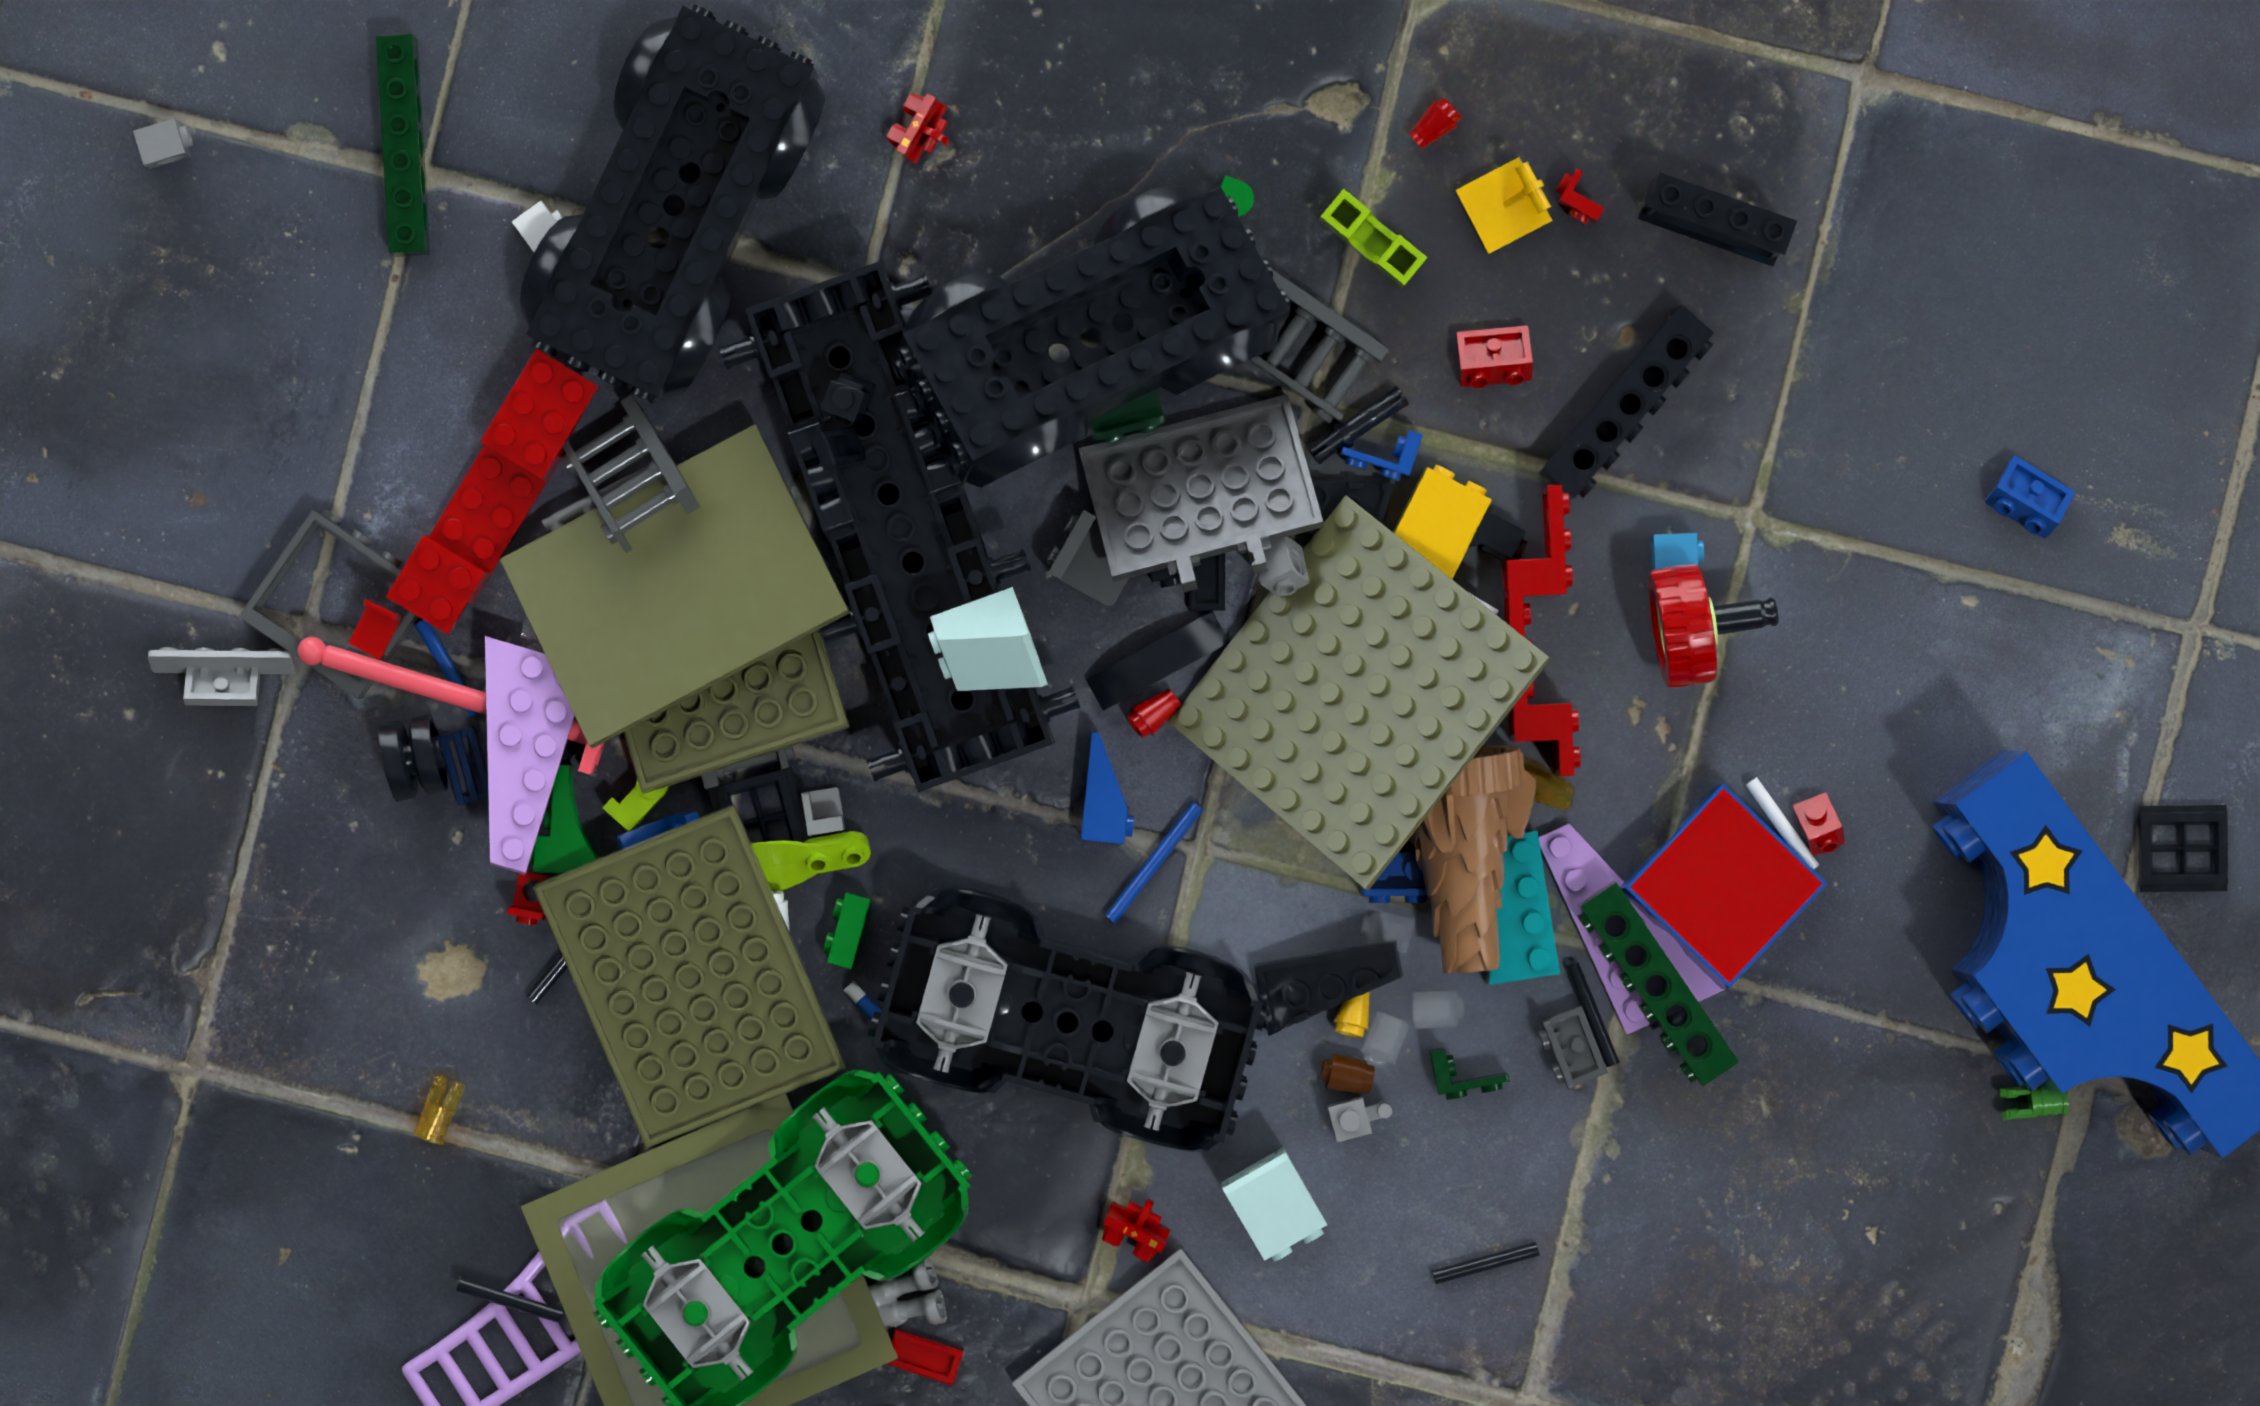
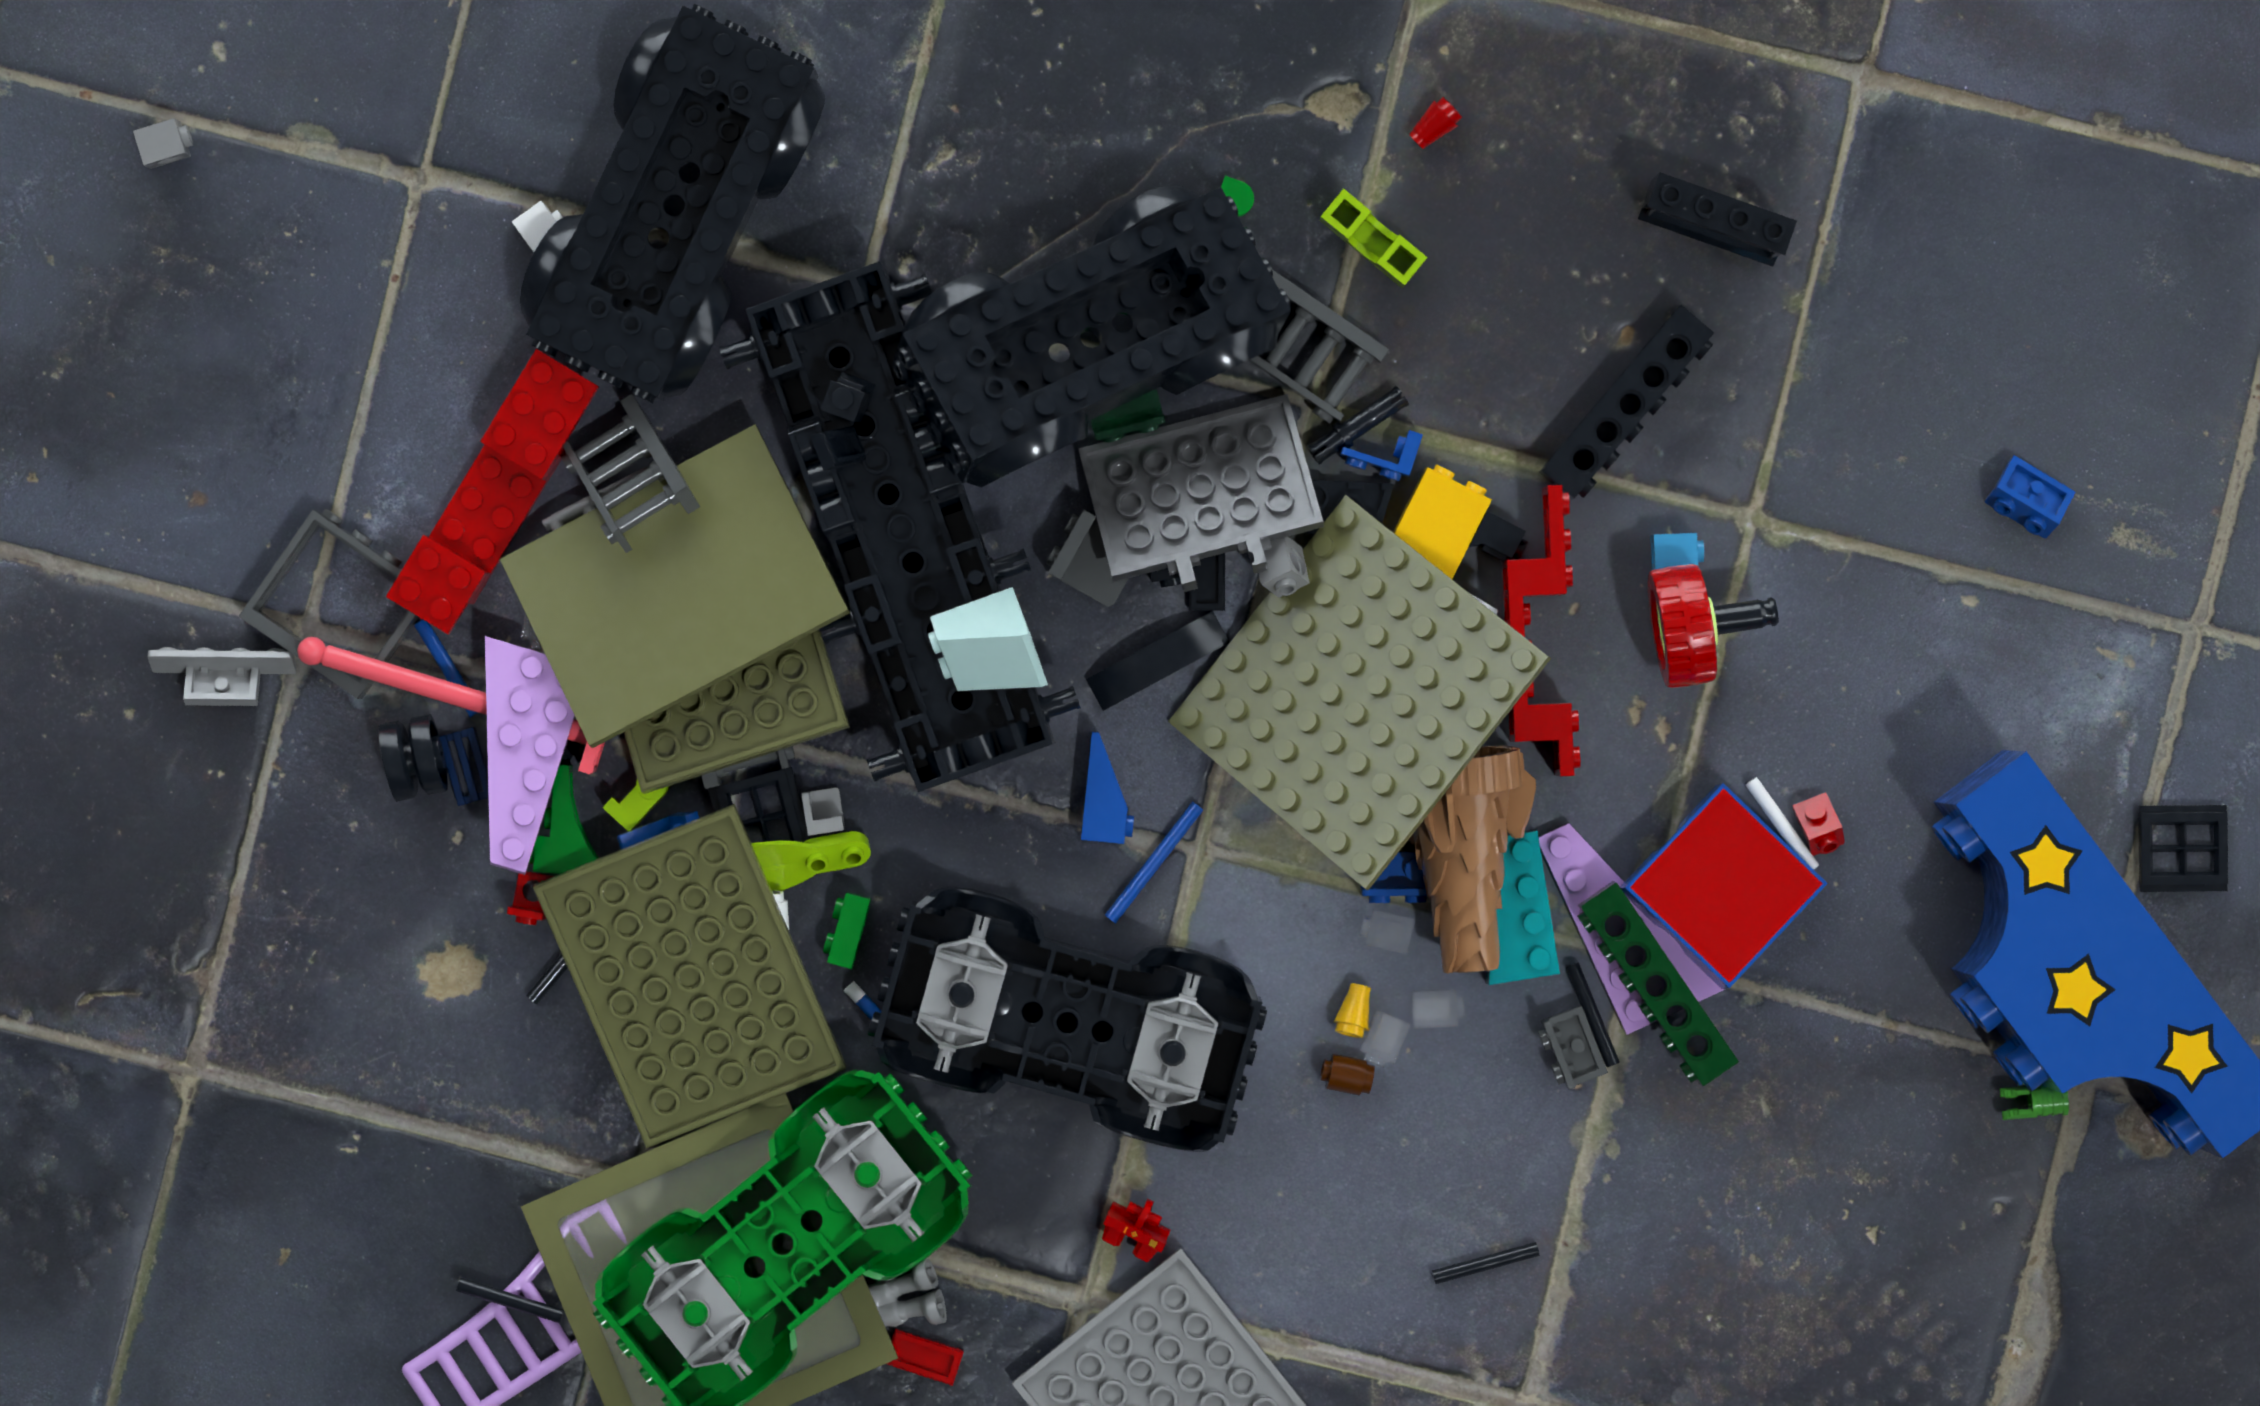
(375, 629): red bracket -> none
(403, 145): dark green brick -> none
(436, 1117): clear yellow hinge -> none
(923, 130): red hips -> none
(1153, 713): red cone -> none
(1274, 1205): light aqua slope -> none
(1317, 982): black wing -> none
(1351, 1117): light grey brick -> none
(1444, 1068): dark green bracket -> none
(1494, 356): bracket -> none
(1505, 204): yellow plate -> none
(1551, 789): clear yellow hinge -> none
(1580, 207): red bracket -> none

